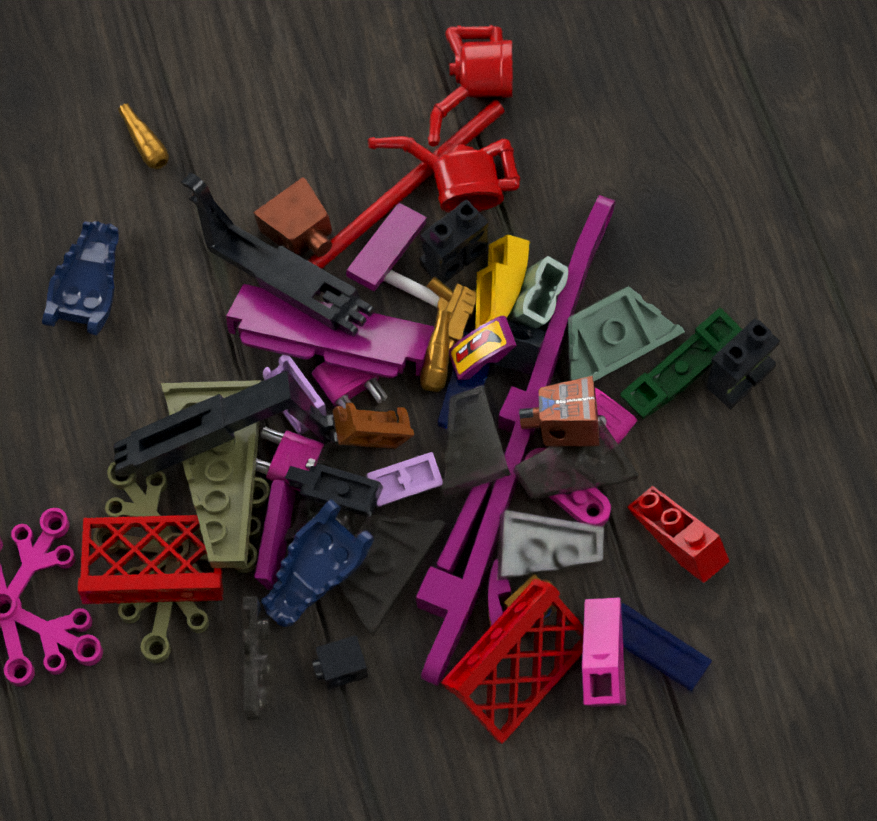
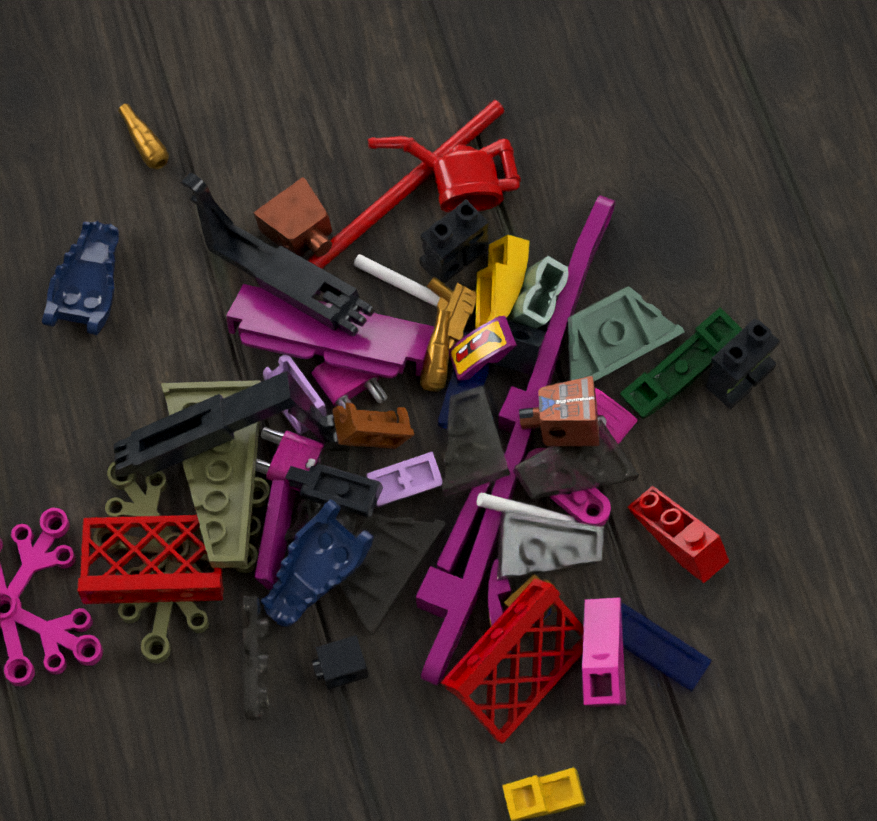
(386, 247): magenta tile -> none
(479, 67): red piece -> none
(501, 504): none -> white bar
(543, 795): none -> yellow slope

